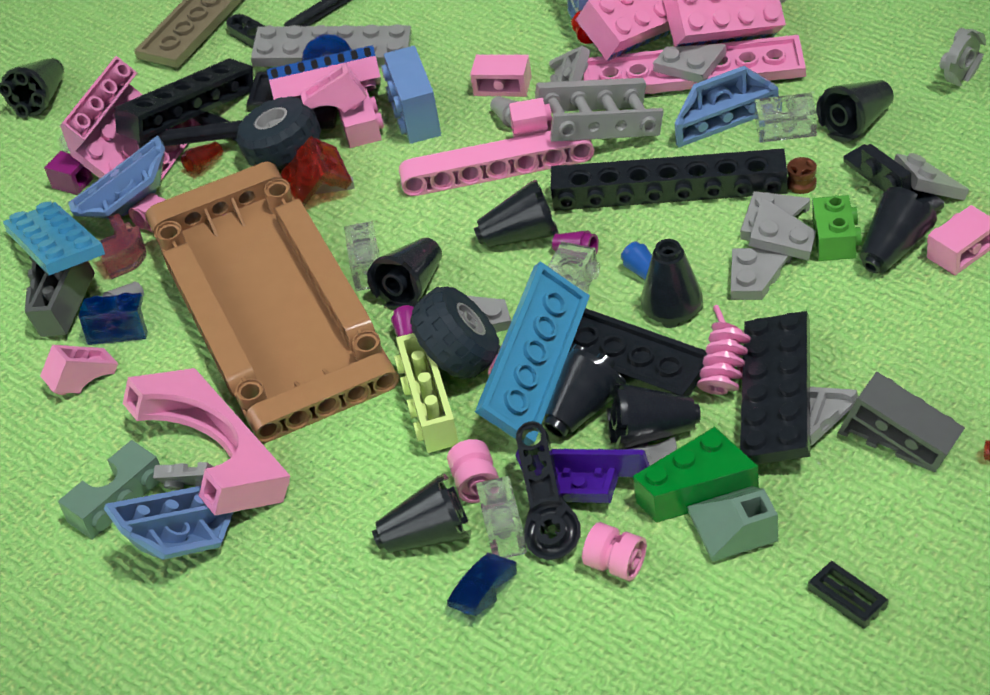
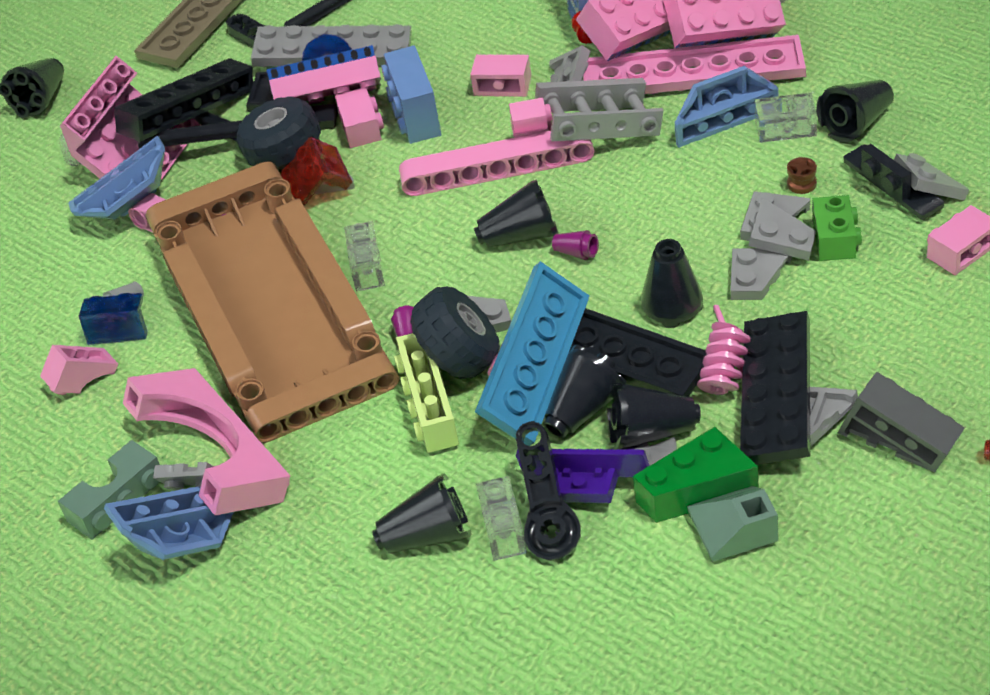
(53, 237): dark azure plate -> none
(56, 298): dark grey wedge -> none
(67, 174): magenta brick -> none
(124, 249): clear pink brick -> none
(201, 157): clear red cone -> none
(335, 89): bright pink arch -> none
(404, 273): black cone -> none
(470, 464): bright pink wheel -> none
(479, 584): clear blue slope -> none
(501, 108): light grey cone -> none
(576, 264): clear brick -> none
(608, 549): bright pink wheel -> none
(637, 258): blue cone -> none
(668, 179): black brick -> none
(690, 62): light grey wing -> none
(843, 598): black tile -> none
(895, 228): black cone -> none
(963, 57): light grey plate -> none

